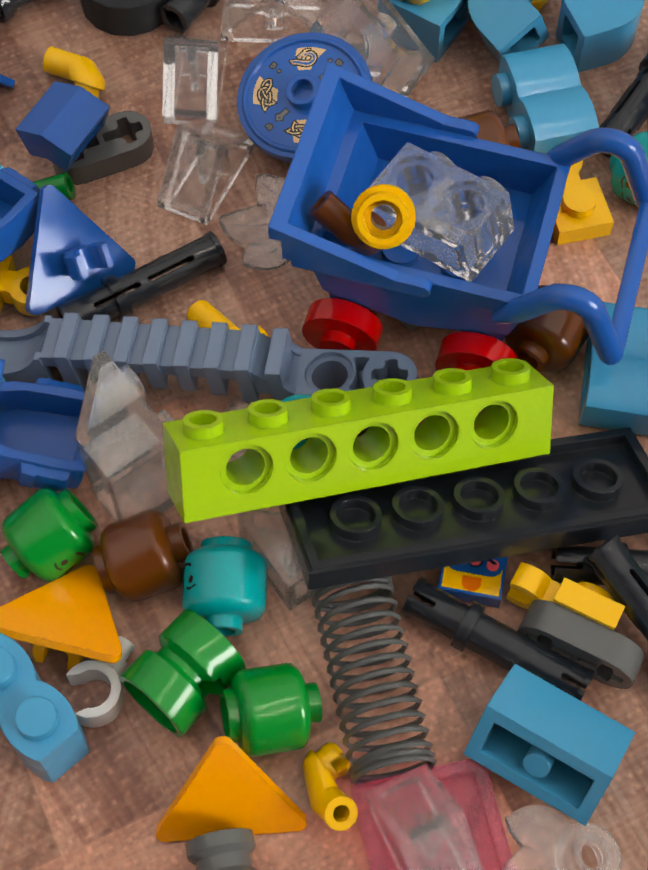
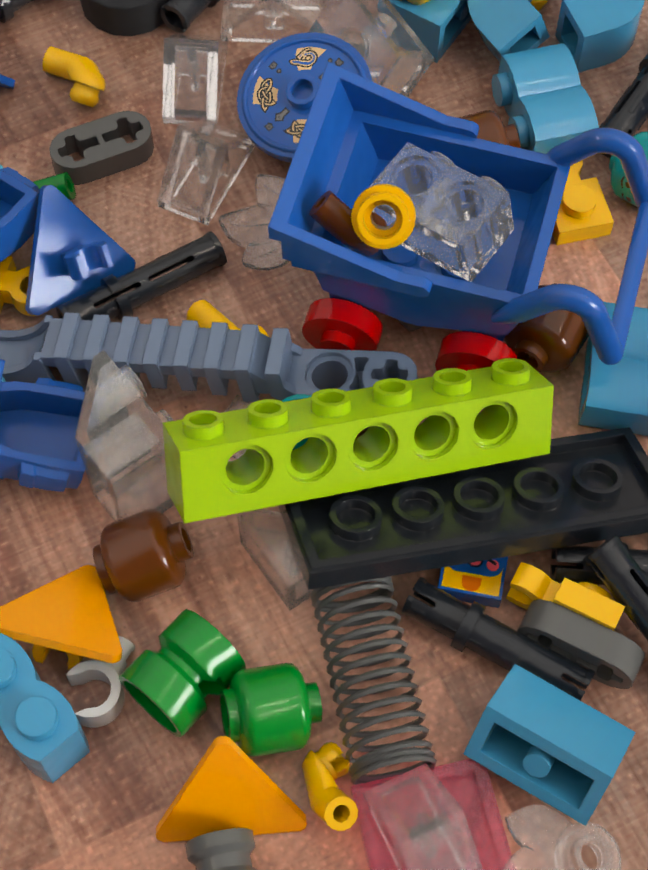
(48, 534): green head -> none
(62, 124): blue piece -> none
(225, 583): teal head -> none

